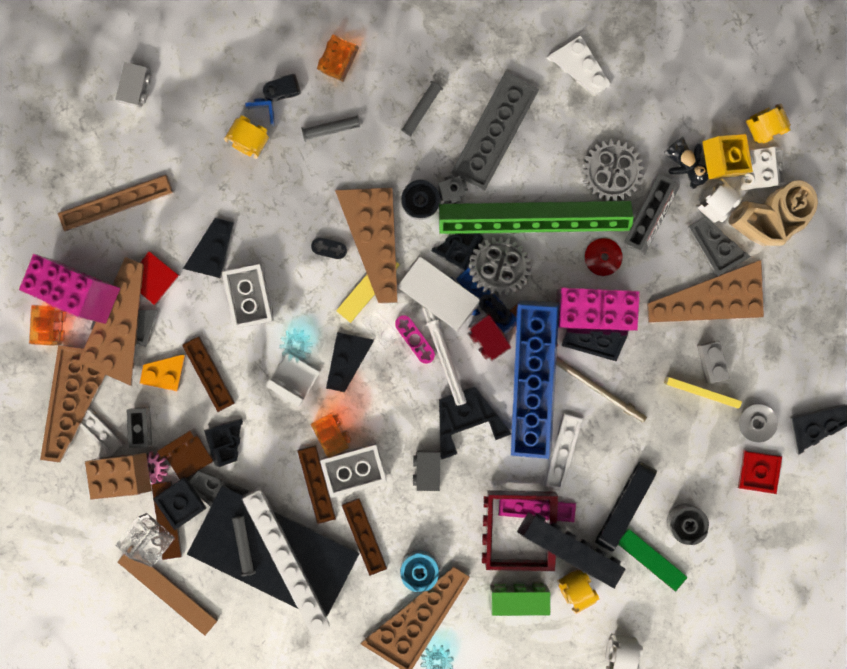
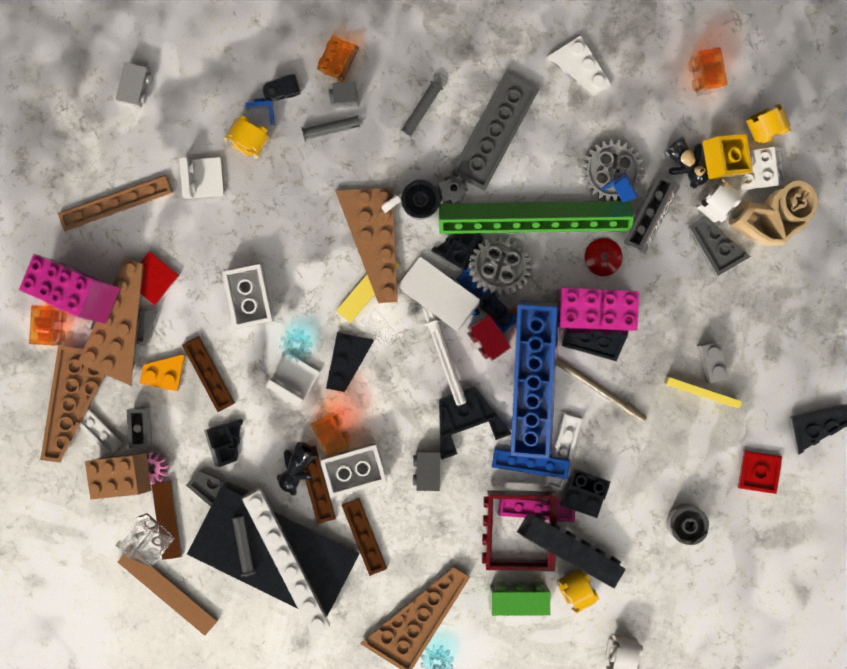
(179, 503): black tile -> none
(186, 454): reddish brown bracket -> none
(201, 177): none -> white bracket
(212, 249): black wing -> none
(296, 466): none -> black piece
(327, 253): black beam -> none
(344, 95): none -> dark grey brick
(391, 203): none -> white tile
(419, 353): dark pink beam -> none
(419, 582): medium azure brick -> none
(547, 467): none -> blue tile
(585, 493): none -> black brick
(623, 187): none -> blue bracket
(626, 506): black beam -> none
(652, 560): green tile -> none
(708, 71): none -> clear orange brick
(723, 297): medium nougat wing -> none
(766, 427): light grey dish -> none

